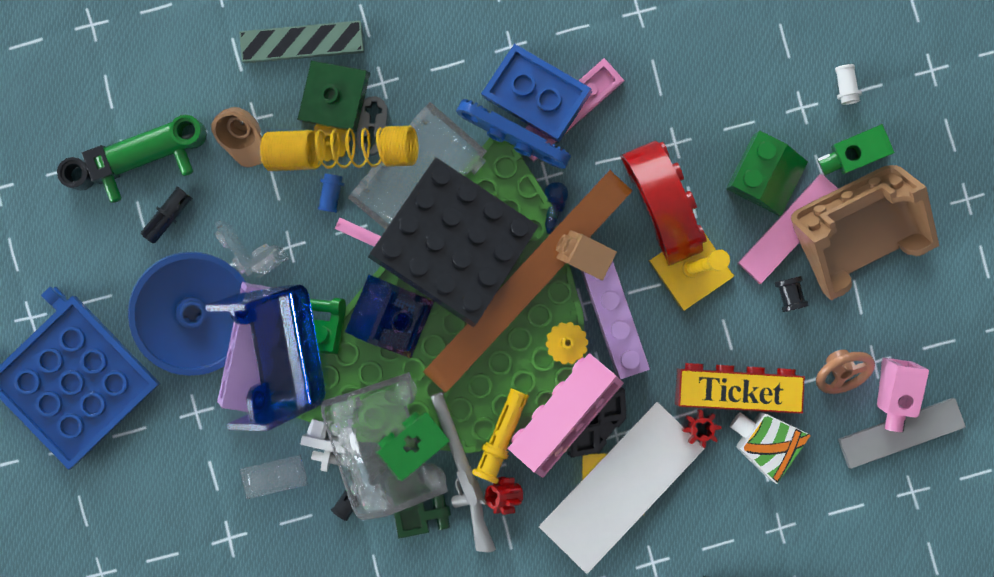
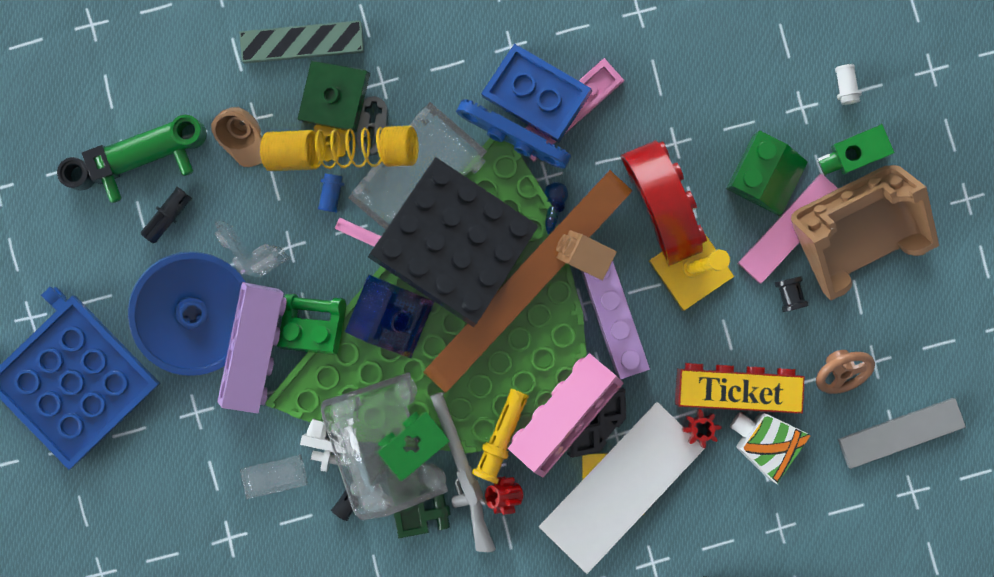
(284, 354): clear blue windscreen -> none
(566, 343): yellow piece -> none
(901, 391): bright pink torso -> none

